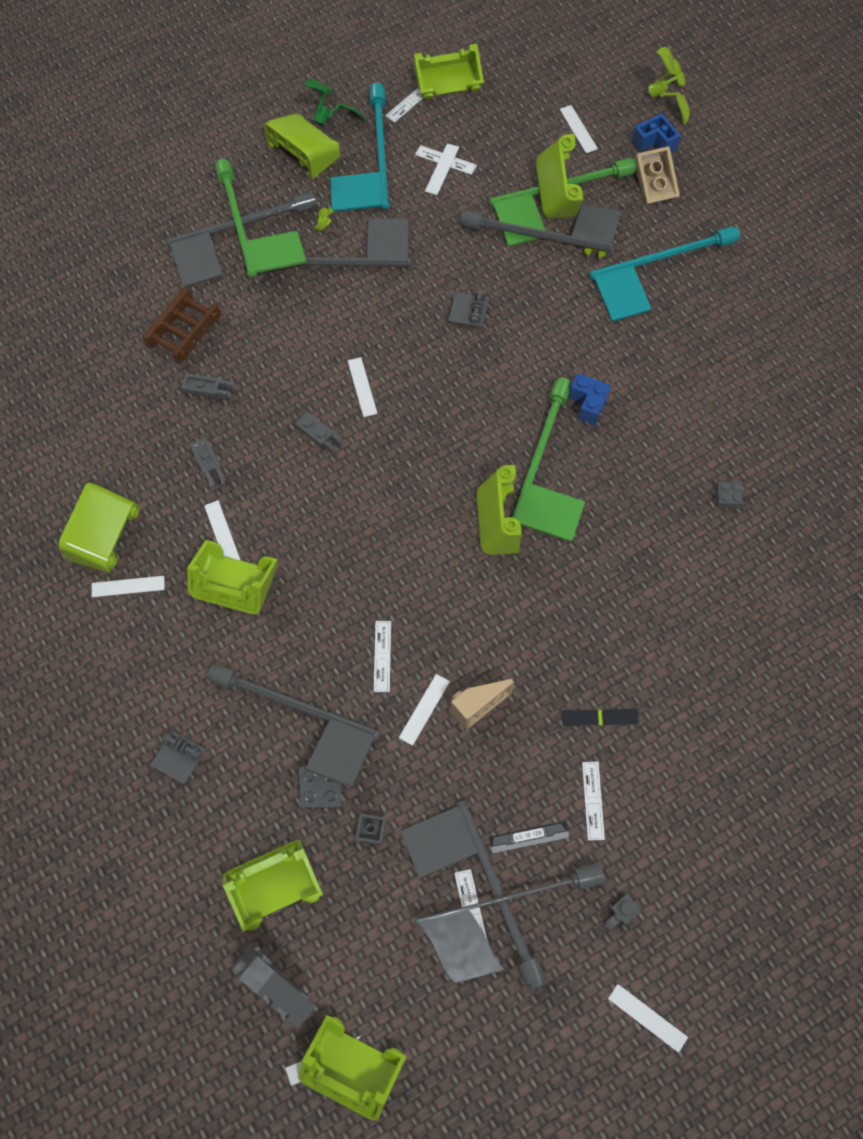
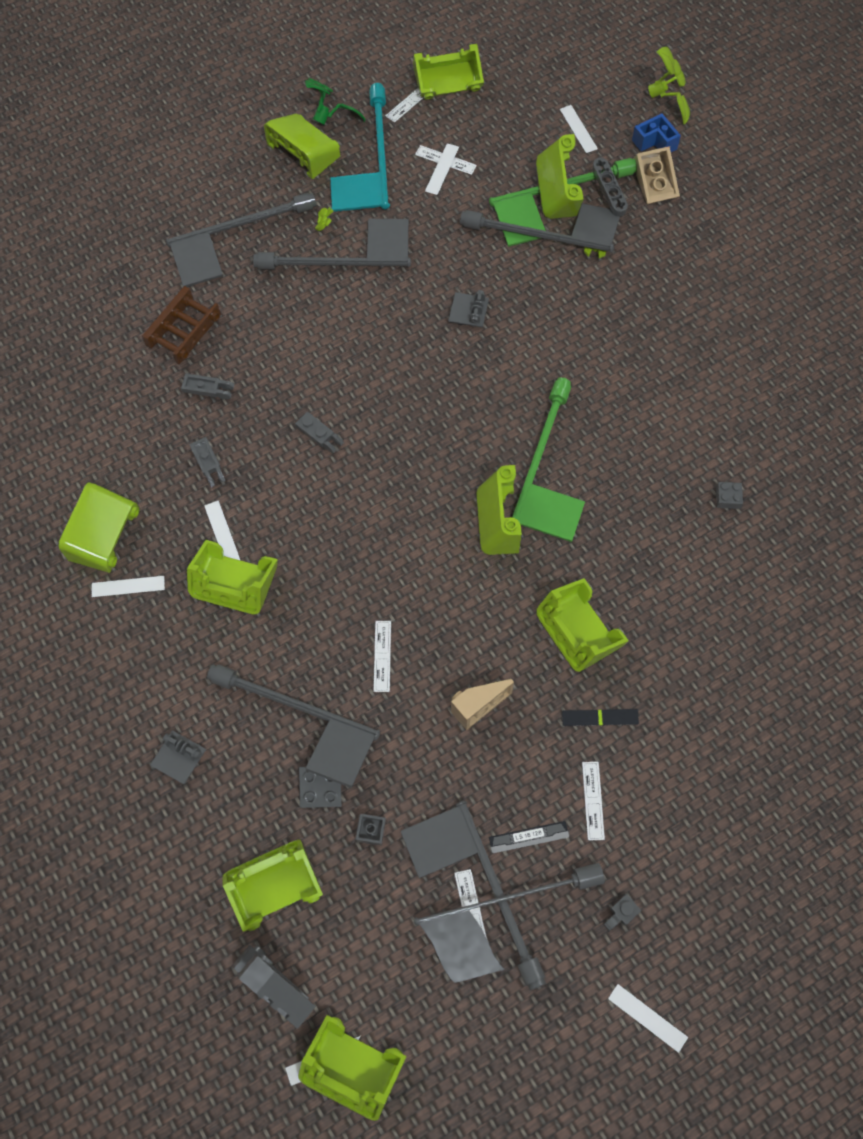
(265, 252): bright green flag -> none
(362, 387): white sticker -> none
(424, 709): white sticker -> none
(577, 627): none -> lime windscreen
(592, 395): blue brick -> none
(611, 186): none -> dark grey beam
(622, 288): teal flag -> none

